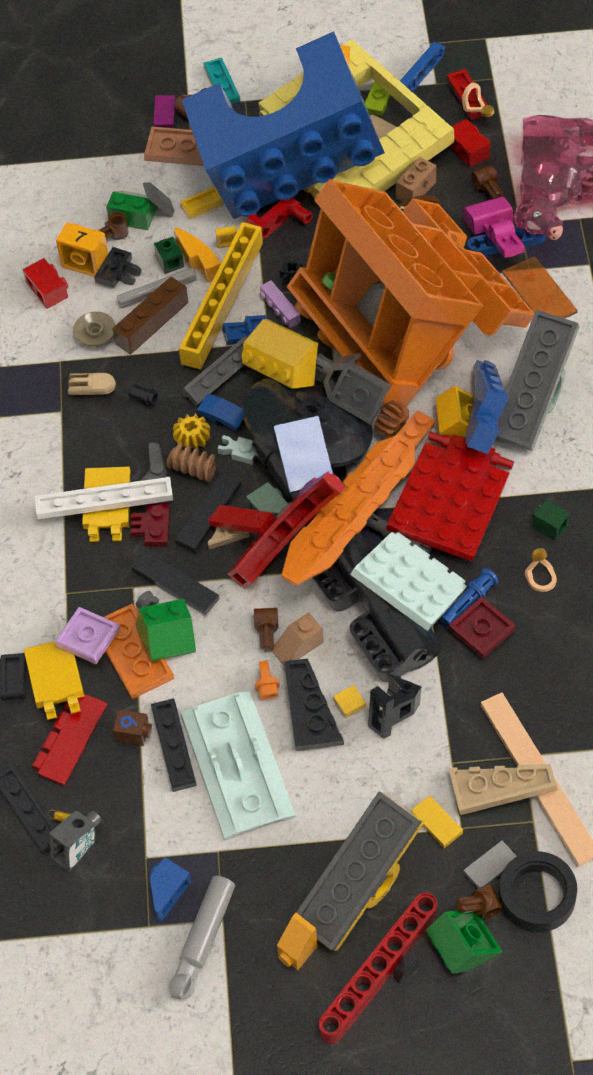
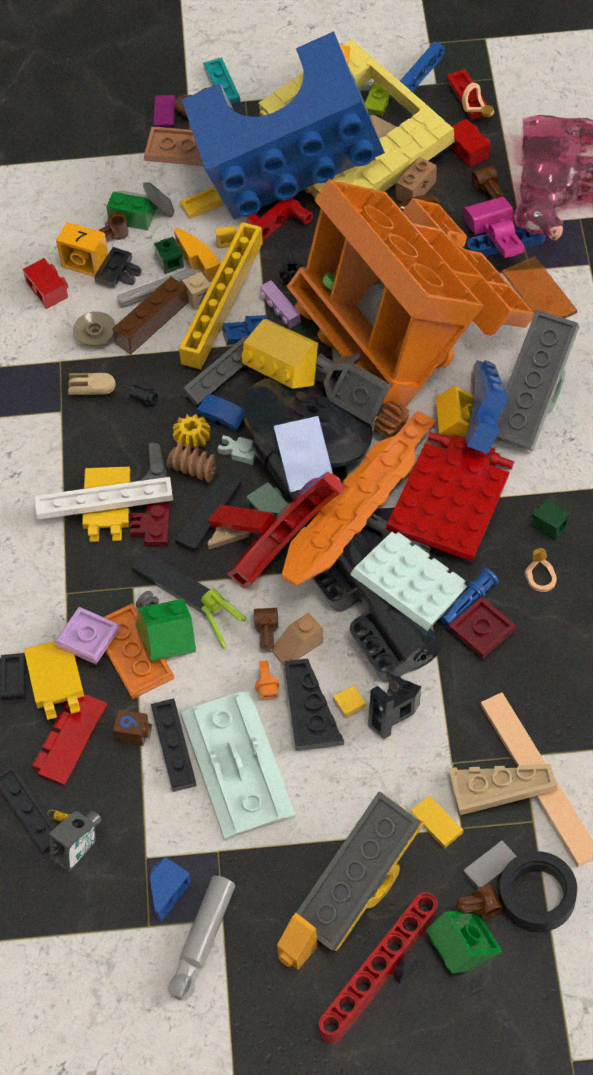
(196, 289): none -> tan brick
(215, 602): none -> lime plant

